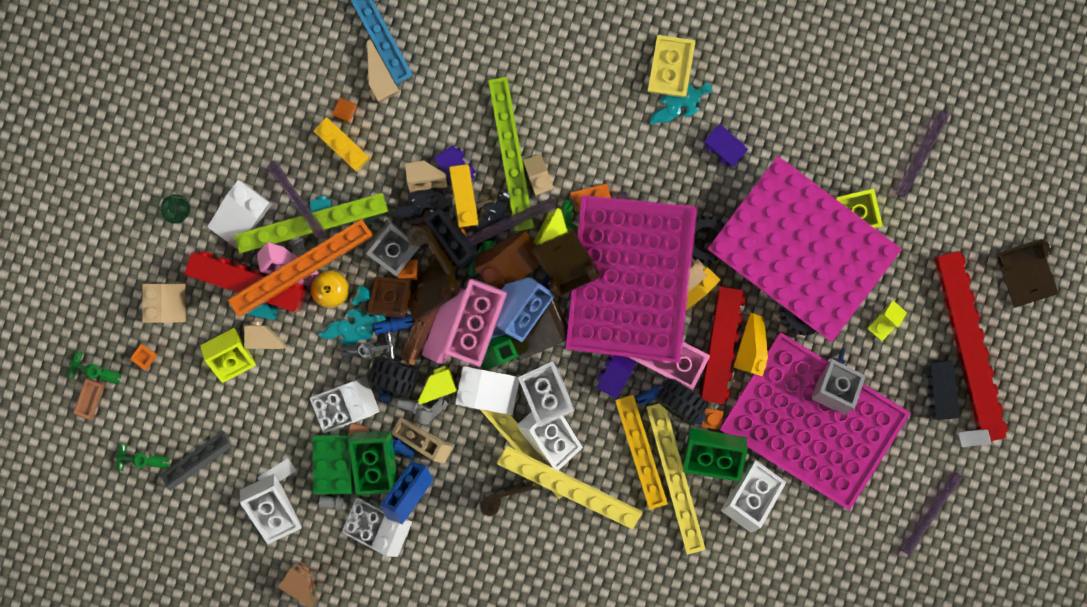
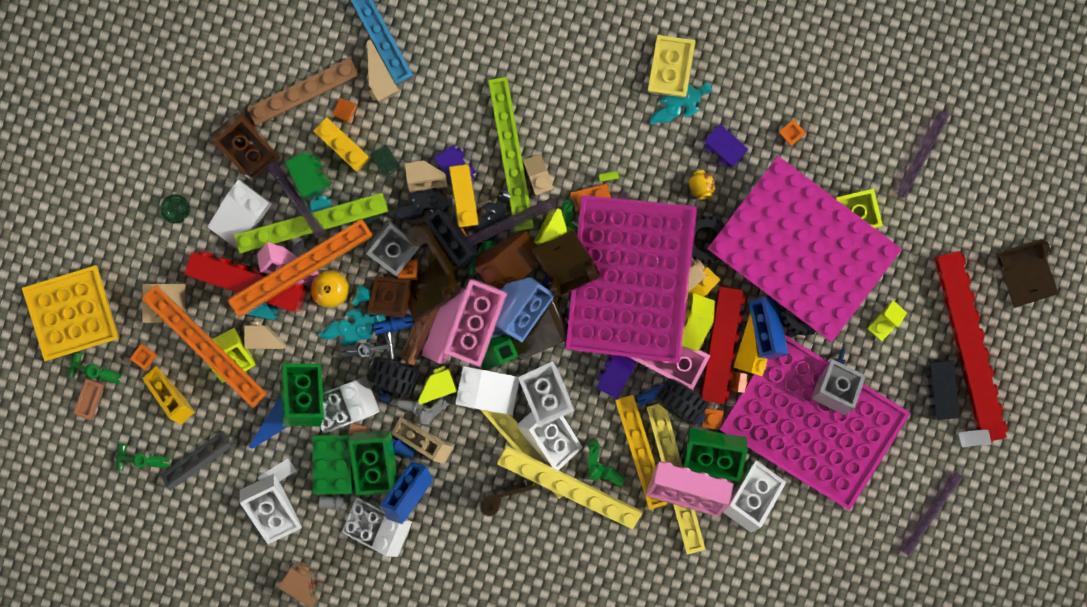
(70, 313): none -> yellow plate
(168, 396): none -> yellow slope
(204, 346): none -> orange plate
(244, 145): none -> reddish brown slope
(271, 425): none -> blue slope
(301, 394): none -> green brick
(303, 91): none -> medium nougat plate
(308, 175): none -> green brick
(385, 160): none -> clear green brick
(597, 470): none -> green pin
(610, 176): none -> lime tile
(689, 489): none -> bright pink slope
(698, 321): none -> neon yellow brick
(701, 185): none -> yellow head
(738, 382): none -> orange plate
(768, 328): none -> blue brick
(792, 132): none -> orange plate

